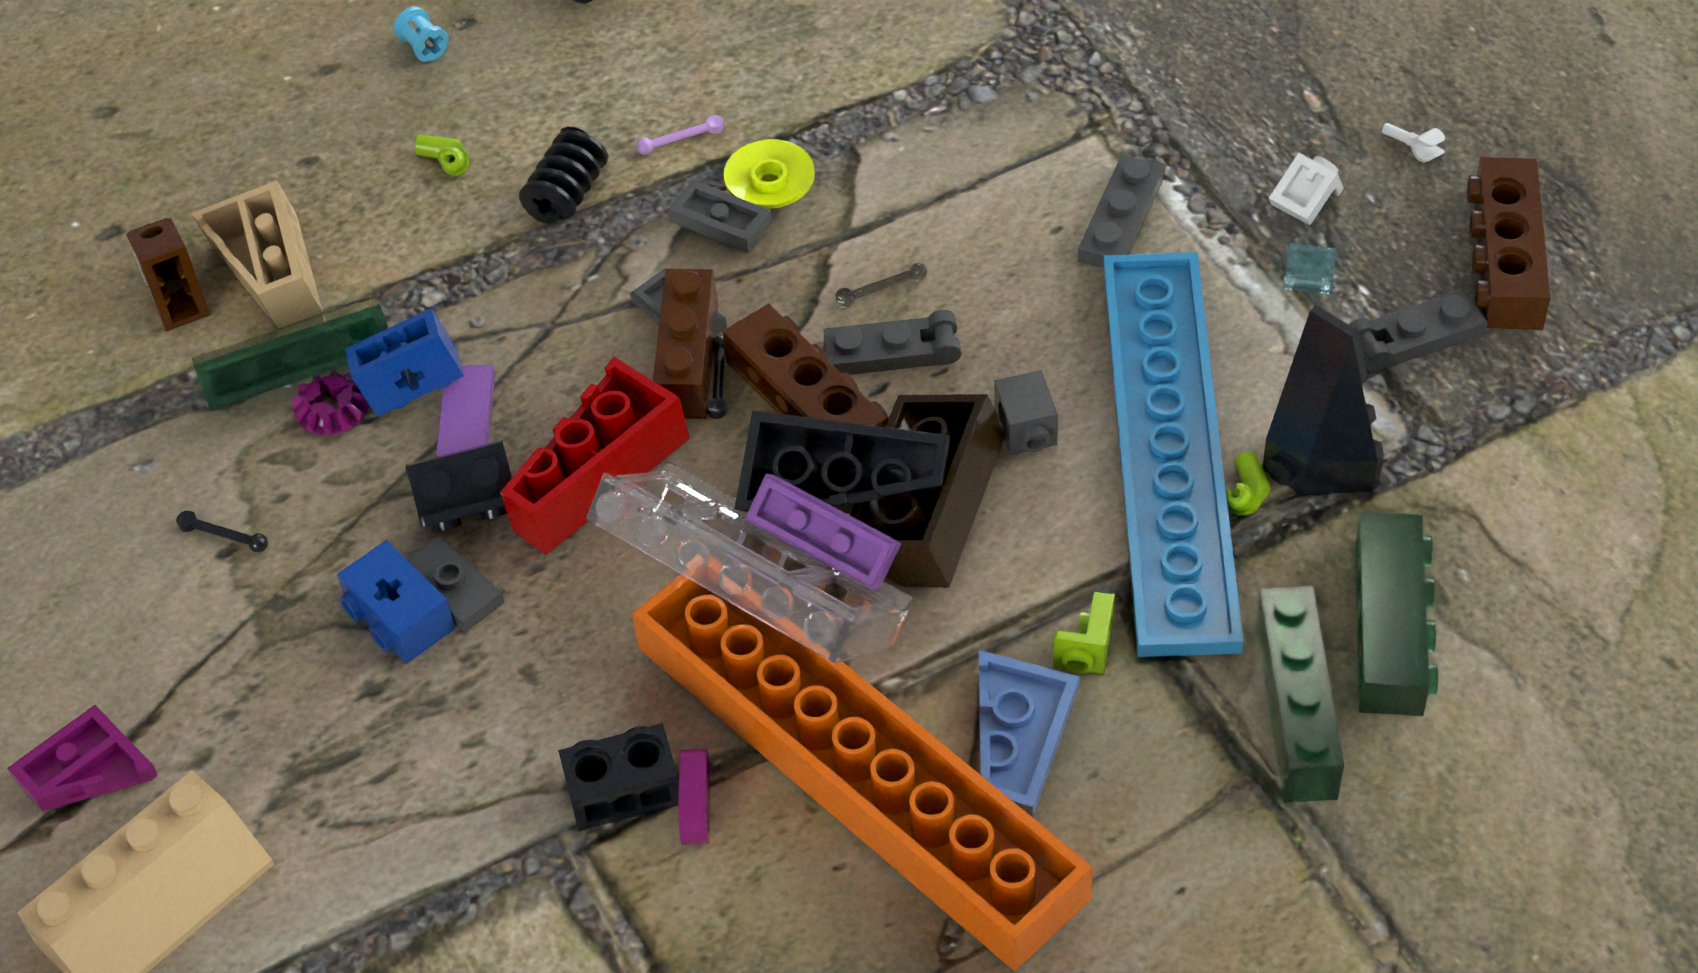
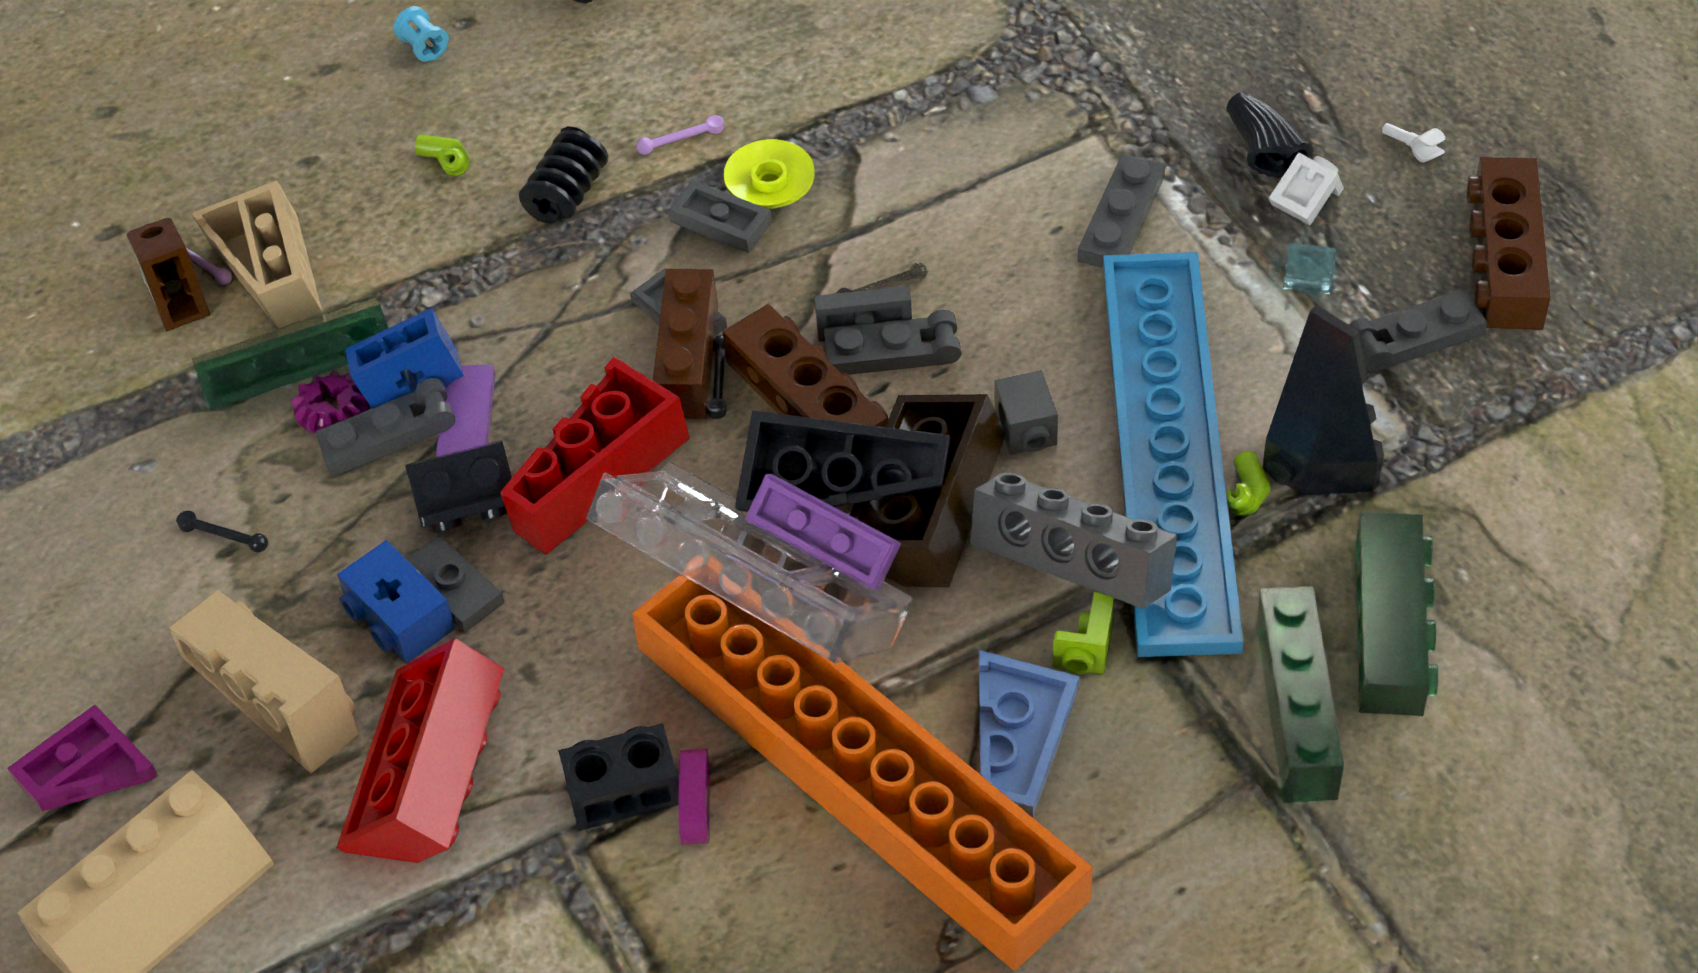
(222, 276): none -> lavender hinge
(268, 679): none -> tan wedge
(386, 428): none -> dark grey plate
(423, 755): none -> red slope
(862, 308): none -> dark grey plate
(1073, 539): none -> dark grey brick
(1268, 136): none -> black piece

